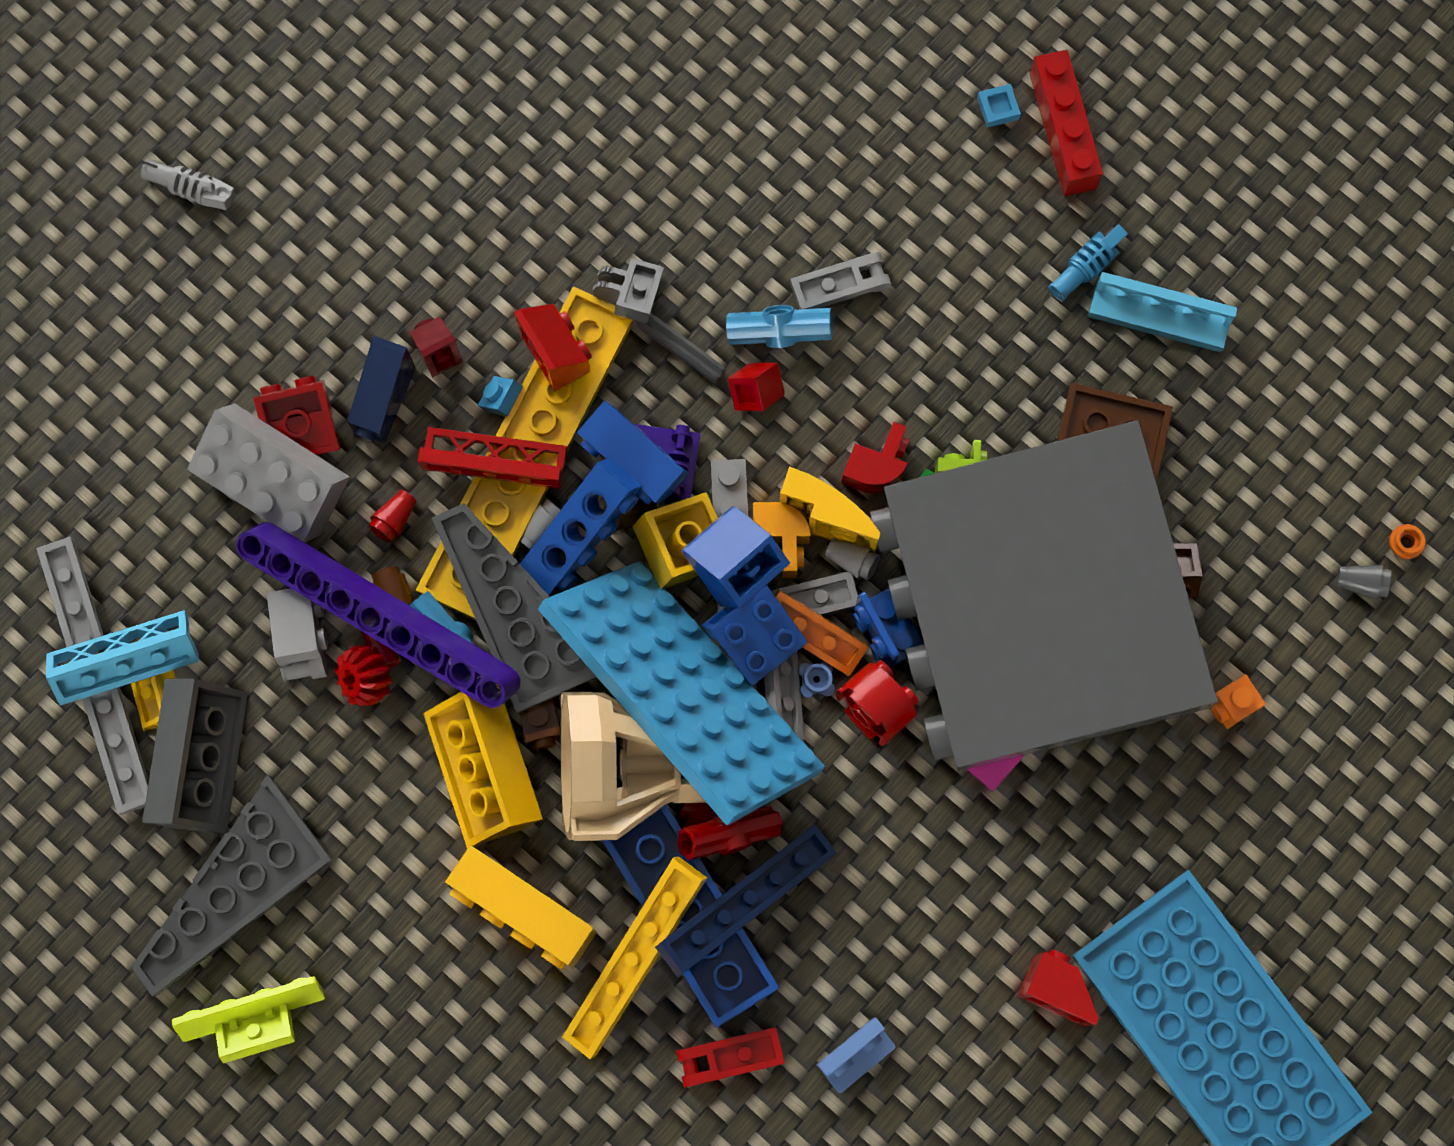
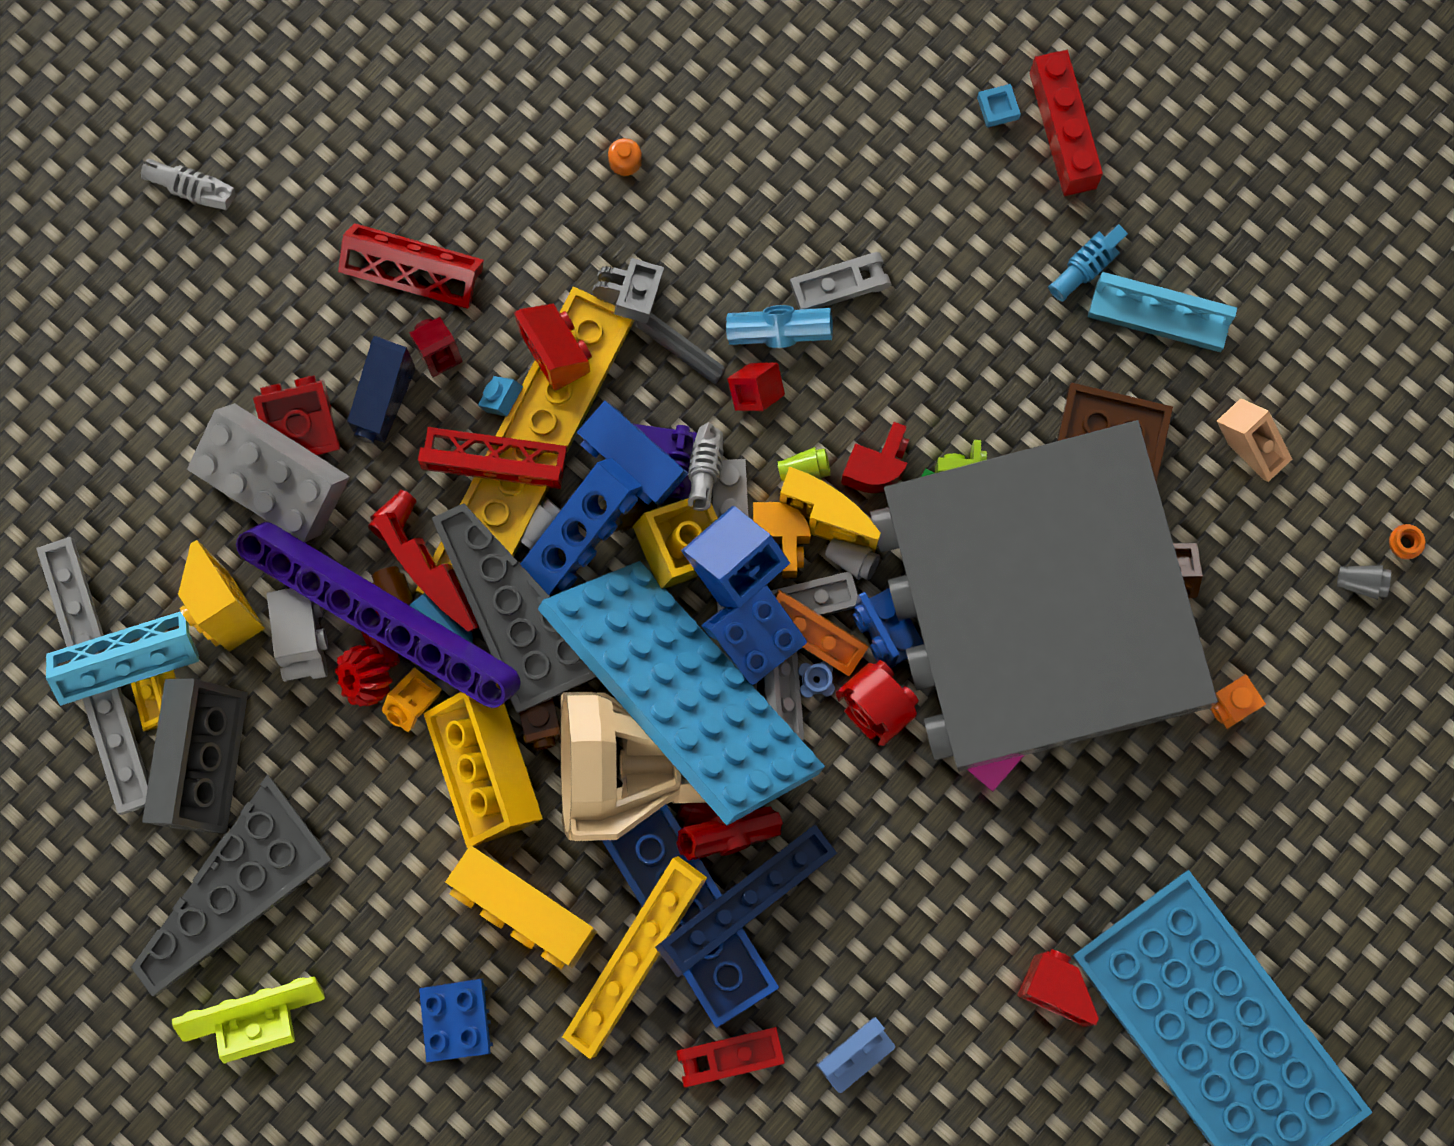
(215, 601): none -> yellow slope
(410, 699): none -> light orange bracket
(412, 253): none -> red fence
(437, 582): none -> red slope
(455, 1020): none -> blue hinge
(624, 157): none -> orange piece
(705, 465): none -> light grey hinge
(810, 461): none -> lime cone
(1255, 438): none -> light nougat slope

